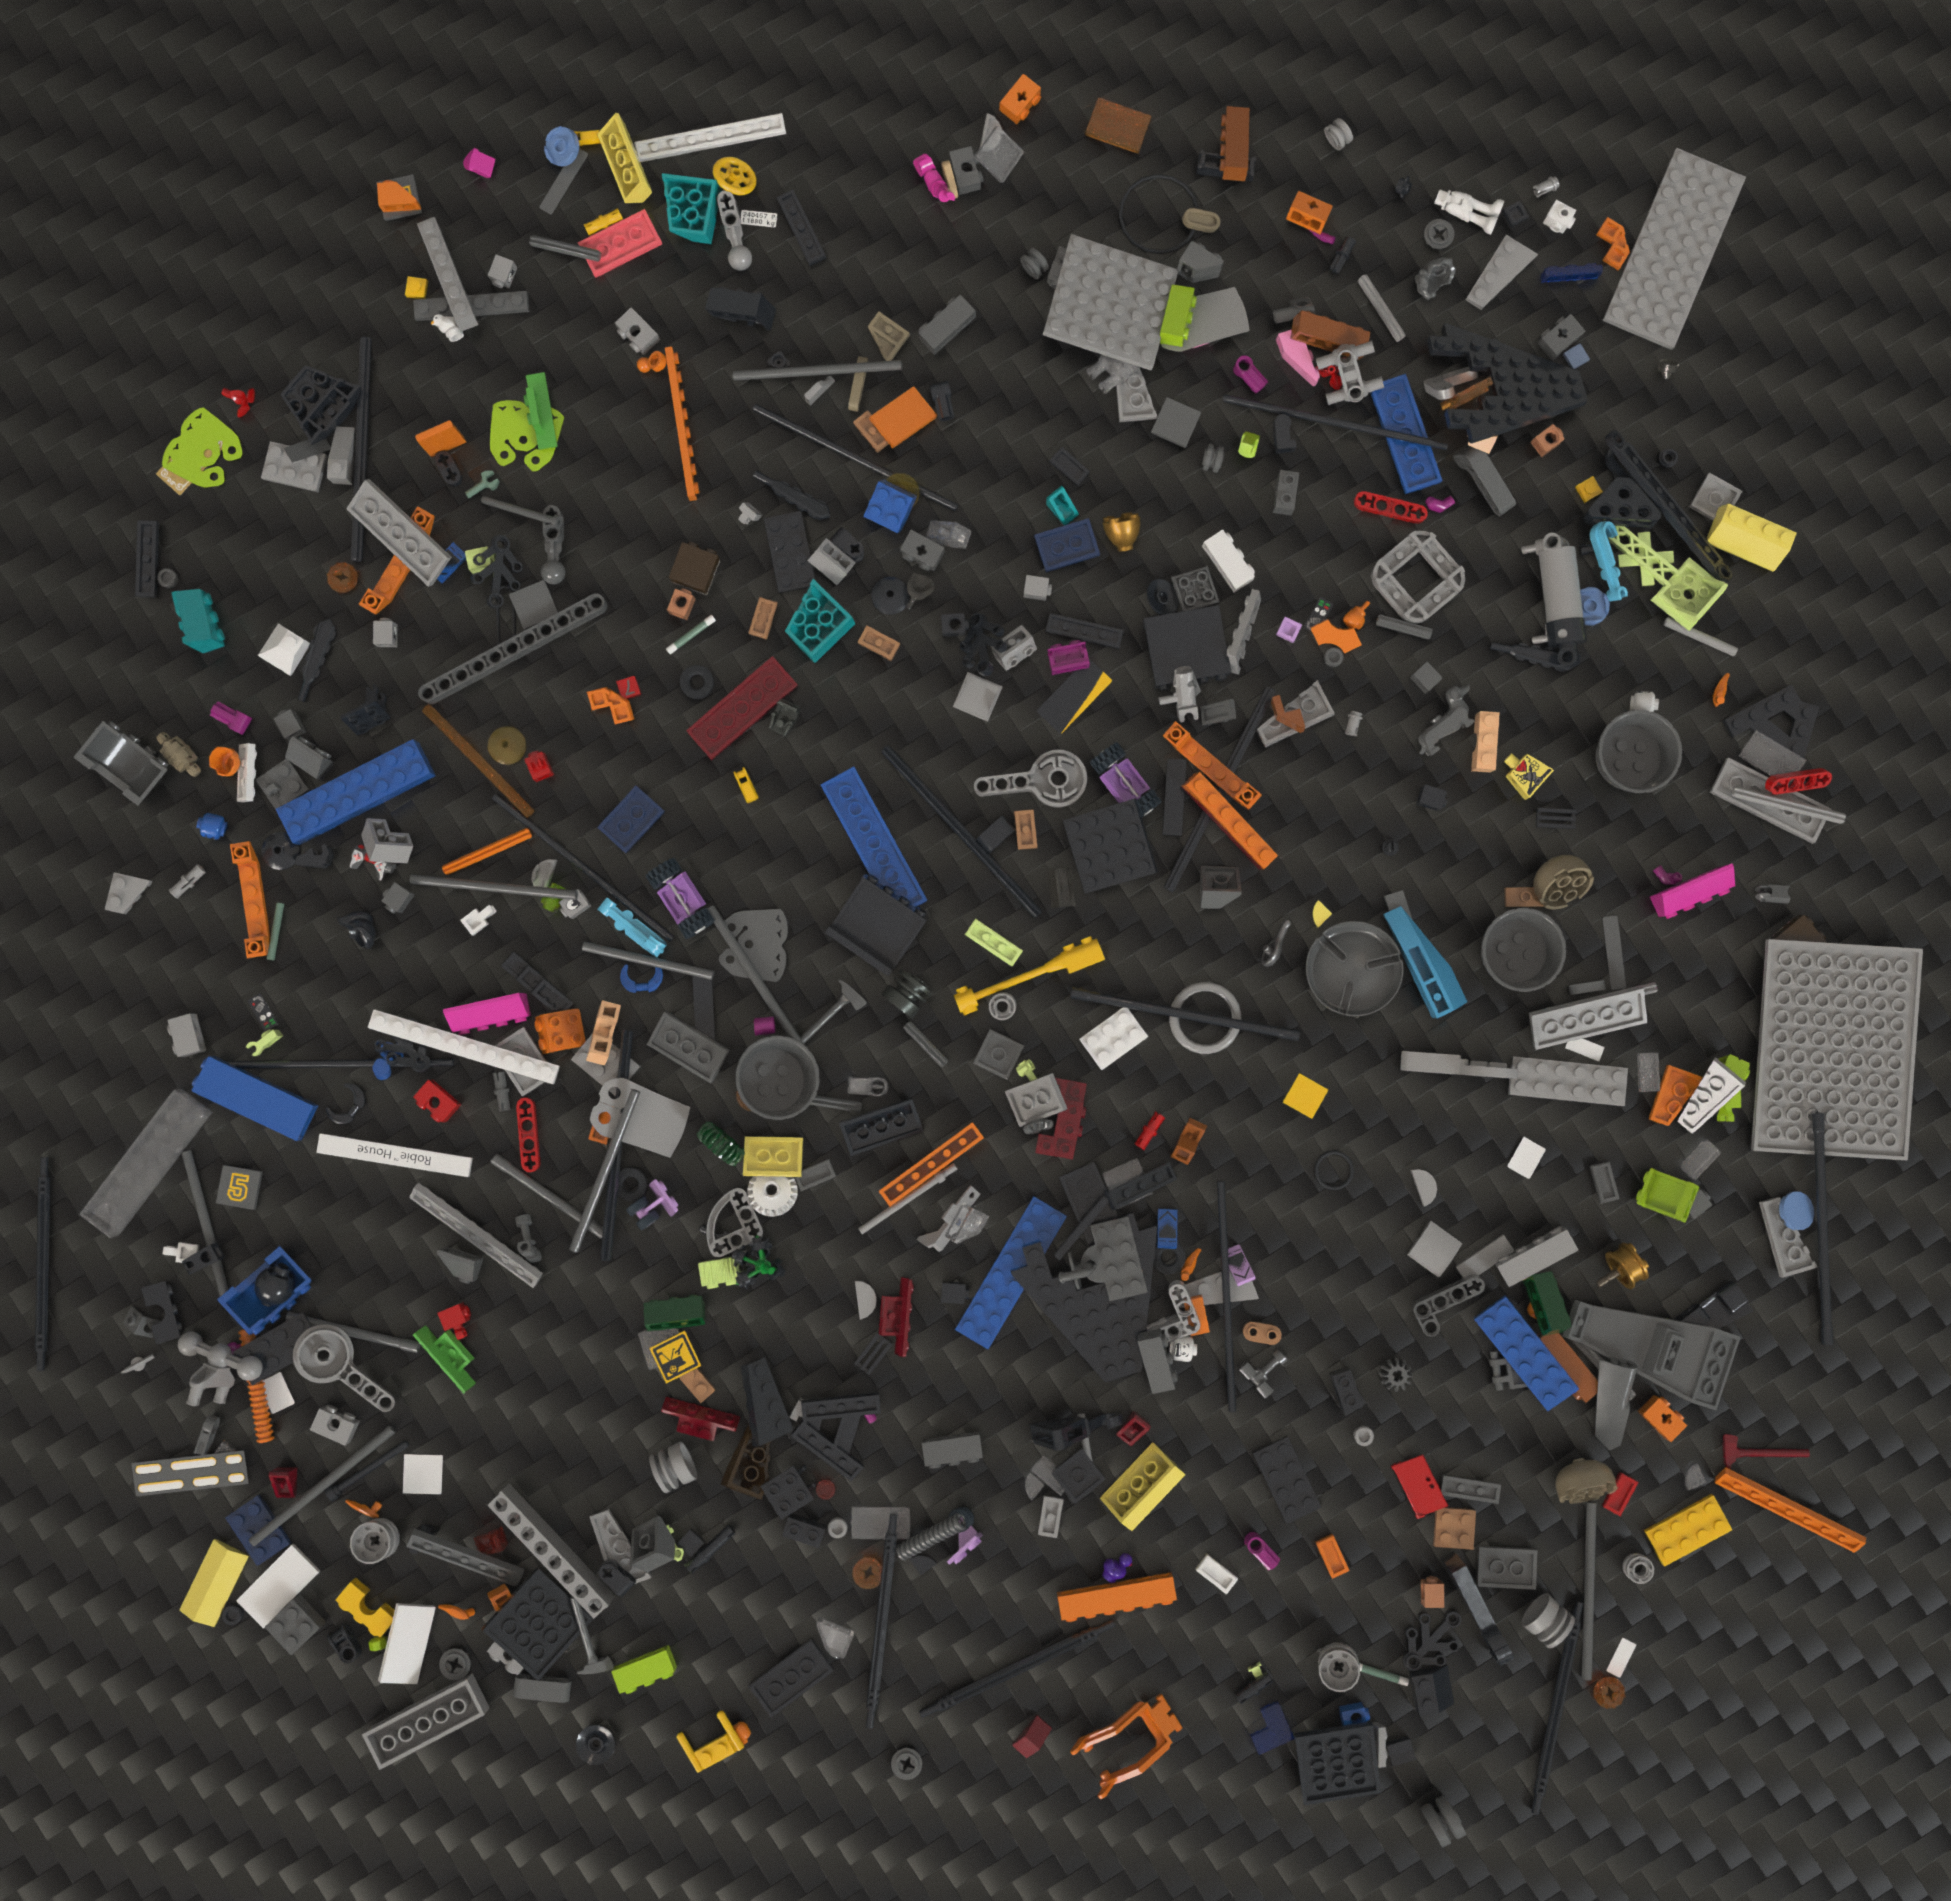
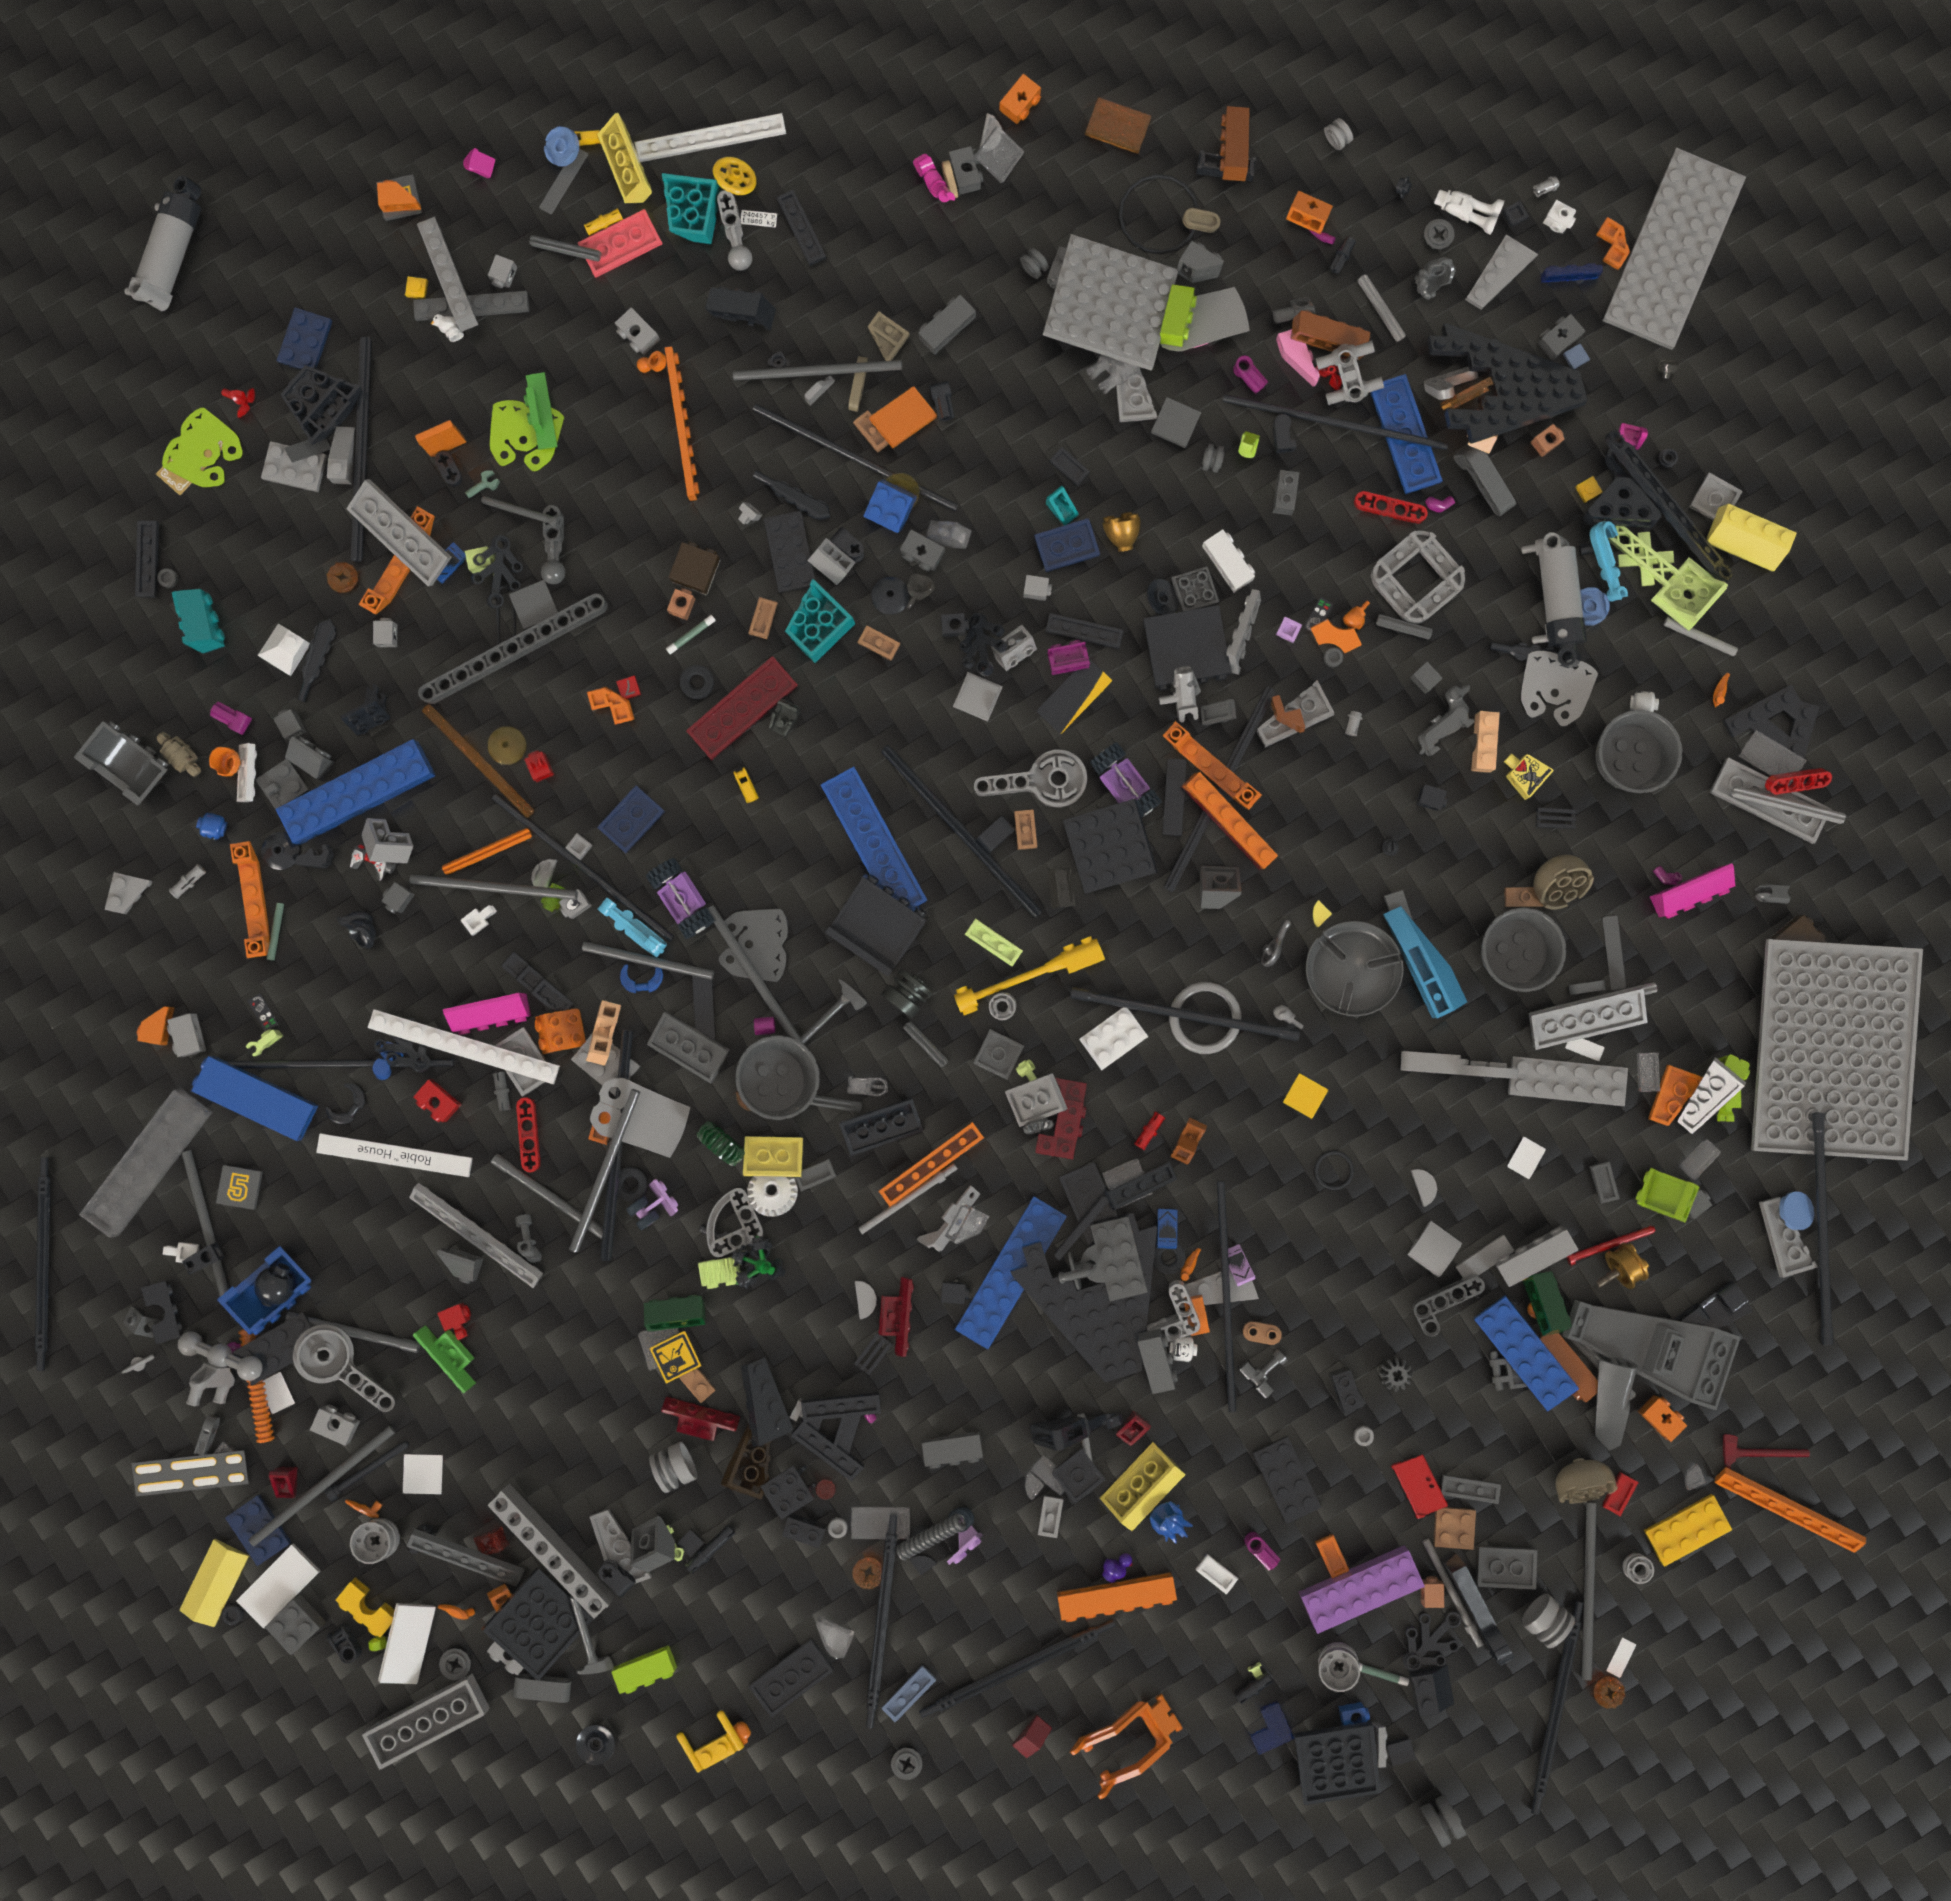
(154, 1027): none -> orange slope
(166, 244): none -> light grey piece
(304, 339): none -> dark blue plate
(578, 846): none -> light grey tile
(908, 1693): none -> sand blue plate
(1168, 1520): none -> blue hair
(1284, 1013): none -> light grey piece
(1361, 1589): none -> medium lavender brick
(1470, 1625): none -> light grey bar
(1570, 683): none -> light grey piece
(1571, 1259): none -> red bar
(1633, 434): none -> dark pink tile

